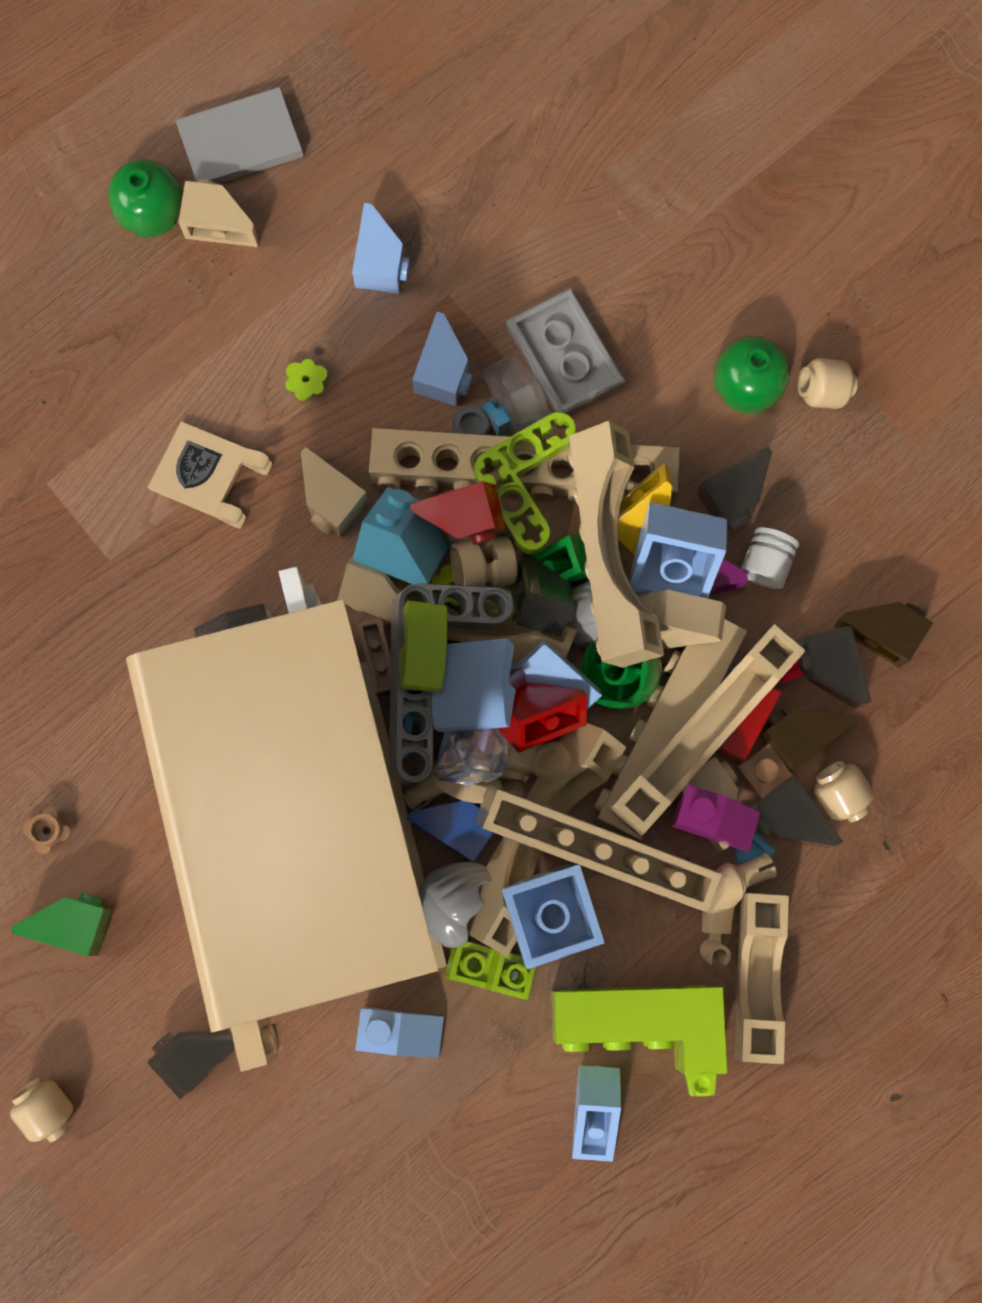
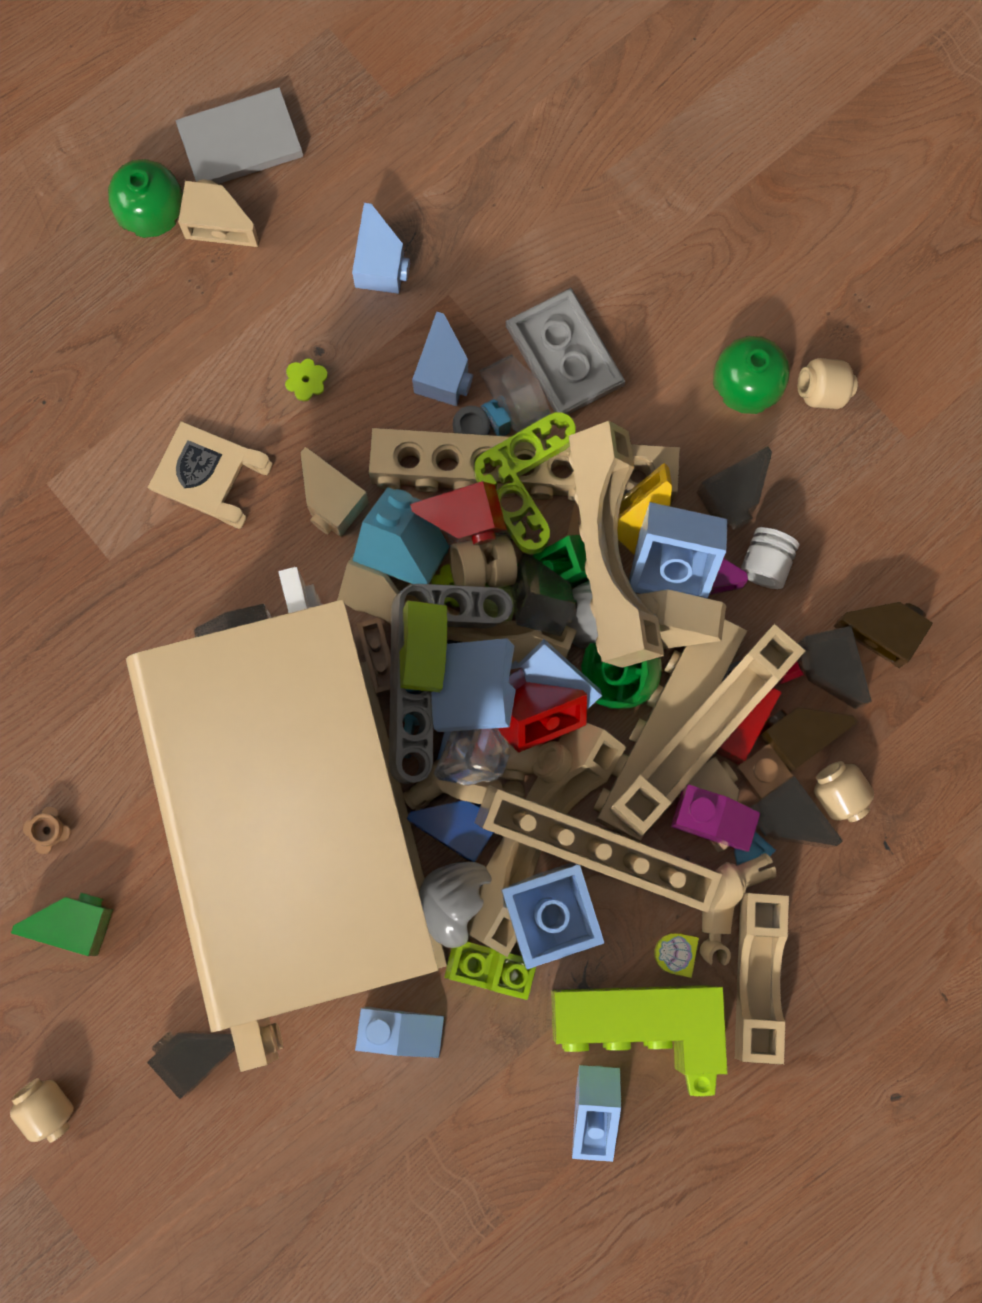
(676, 954): none -> tile

